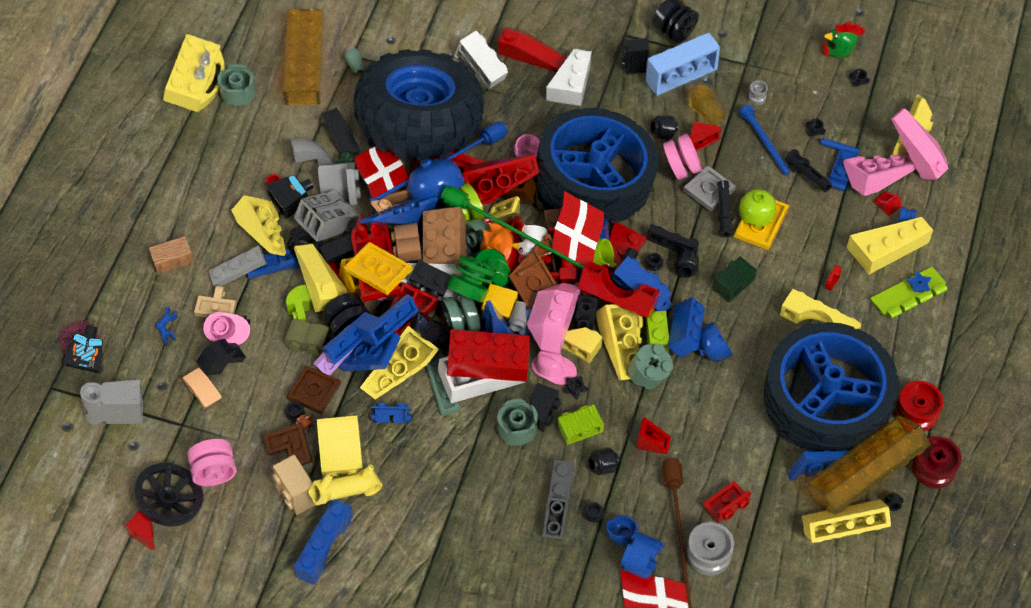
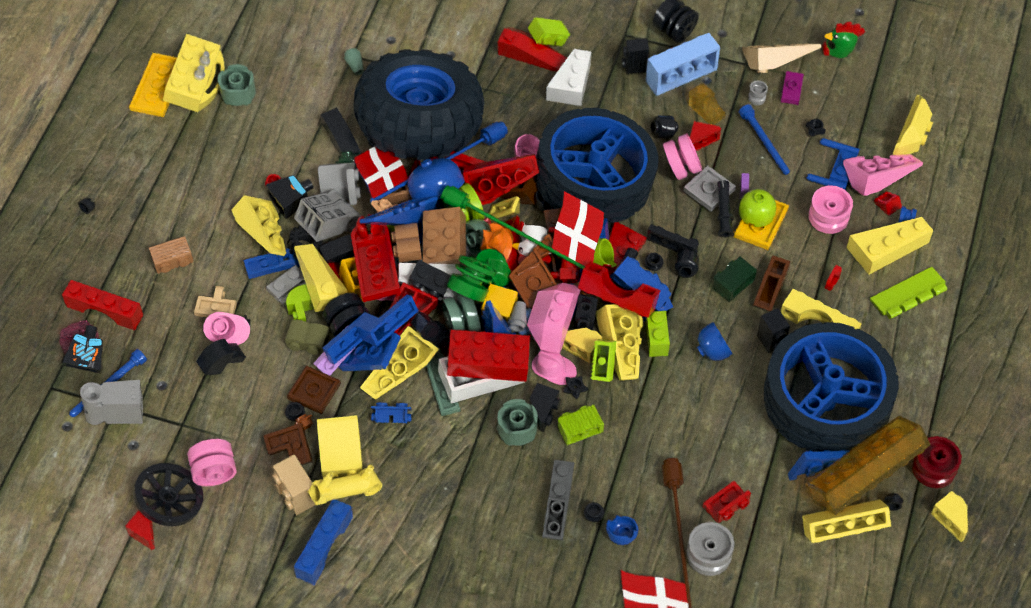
(86, 205): none -> black hinge
(121, 310): none -> red arch
(137, 358): none -> blue piece
(151, 89): none -> yellow tile
(163, 322): blue arm -> none
(202, 387): light nougat slope -> none
(237, 266): light grey plate -> none
(285, 283): none -> light grey plate
(303, 57): clear yellow brick -> none
(306, 149): light grey brick -> none
(378, 268): yellow tile -> none
(481, 60): white wedge -> none
(548, 31): none -> lime brick
(603, 360): none -> lime brick
(603, 461): black head -> none
(641, 555): blue brick -> none
(650, 366): sand green brick -> none
(652, 438): red slope -> none
(686, 327): blue brick -> none
(744, 184): none -> medium lavender tile
(771, 57): none -> wedge
(772, 283): none -> reddish brown slope
(772, 329): none -> black brick
(792, 88): none -> magenta plate
(802, 165): black pin -> none
(830, 209): none -> bright pink wheel
(859, 77): black plate -> none
(919, 287): blue plate -> none
(920, 403): red wheel -> none
(921, 146): bright pink wedge -> none
(952, 514): none -> light yellow slope

